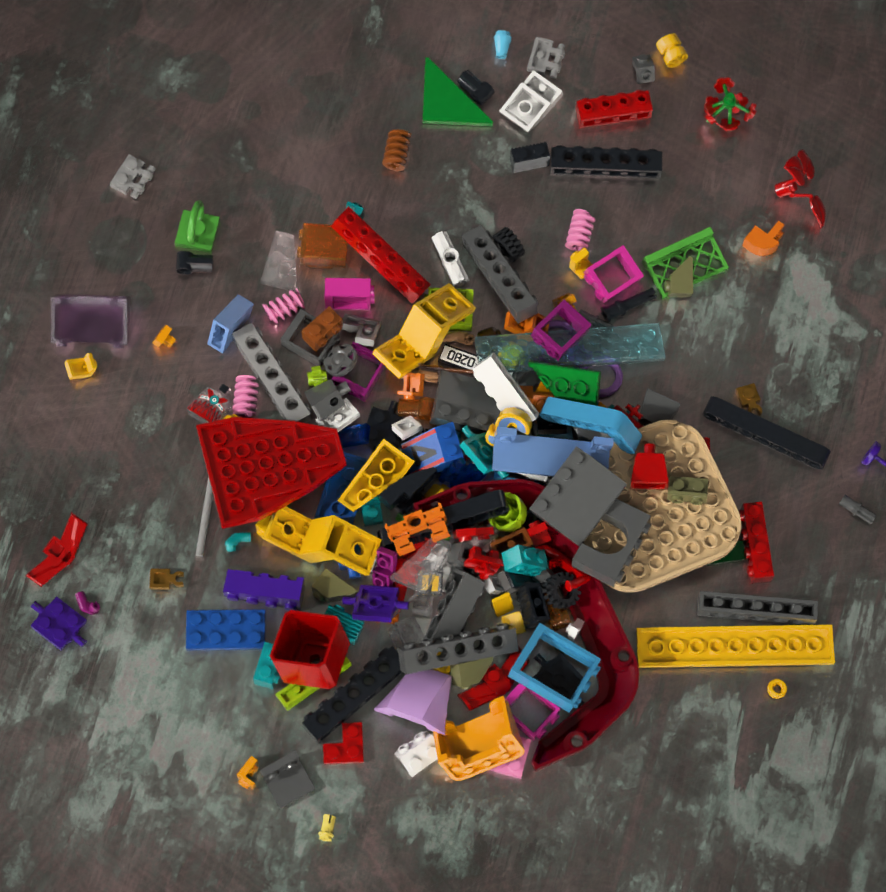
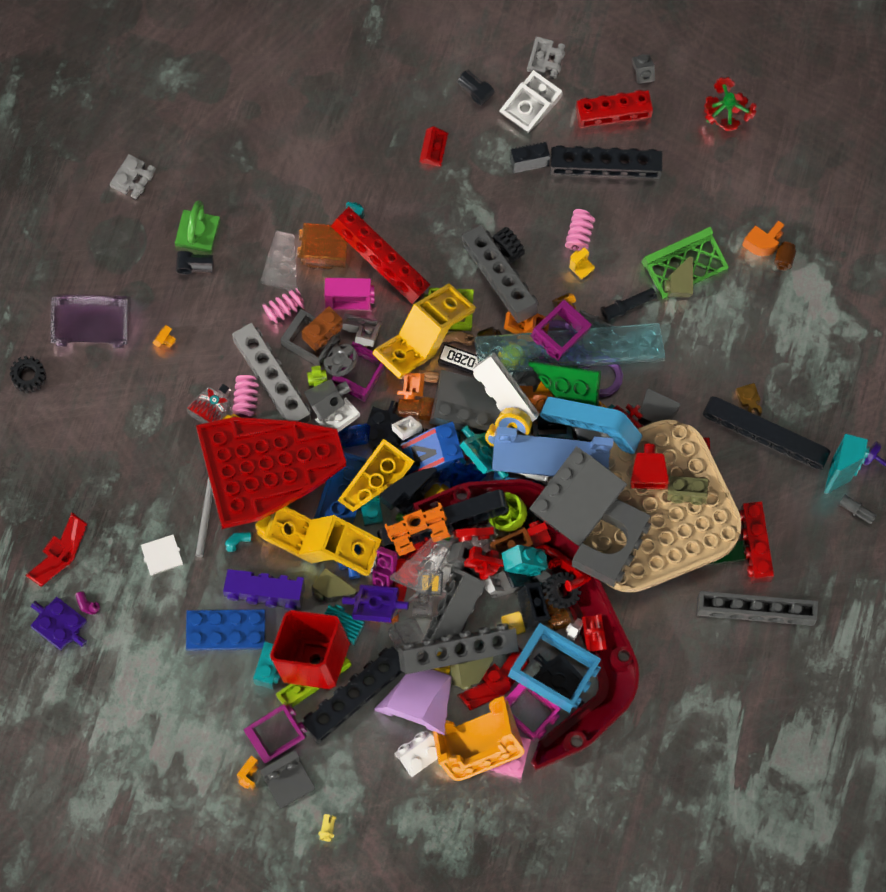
(31, 363): none -> black tyre
(81, 367): yellow bracket -> none
(161, 554): none -> white piece
(162, 578): pearl gold plate -> none
(229, 321): medium blue slope -> none
(259, 744): none -> magenta window
(350, 750): red plate -> none
(396, 149): dark orange piece -> none
(433, 146): none -> red slope
(447, 102): green tile -> none
(448, 369): reddish brown piece -> none
(454, 268): white piece -> none
(502, 43): medium azure cone -> none
(502, 604): yellow slope -> none
(594, 633): none -> red hips
(627, 263): dark pink window -> none
(672, 50): yellow wheel -> none
(735, 646): yellow plate -> none
(781, 684): yellow plate -> none
(785, 256): none -> reddish brown brick
(798, 167): red plant -> none
(846, 461): none -> teal slope

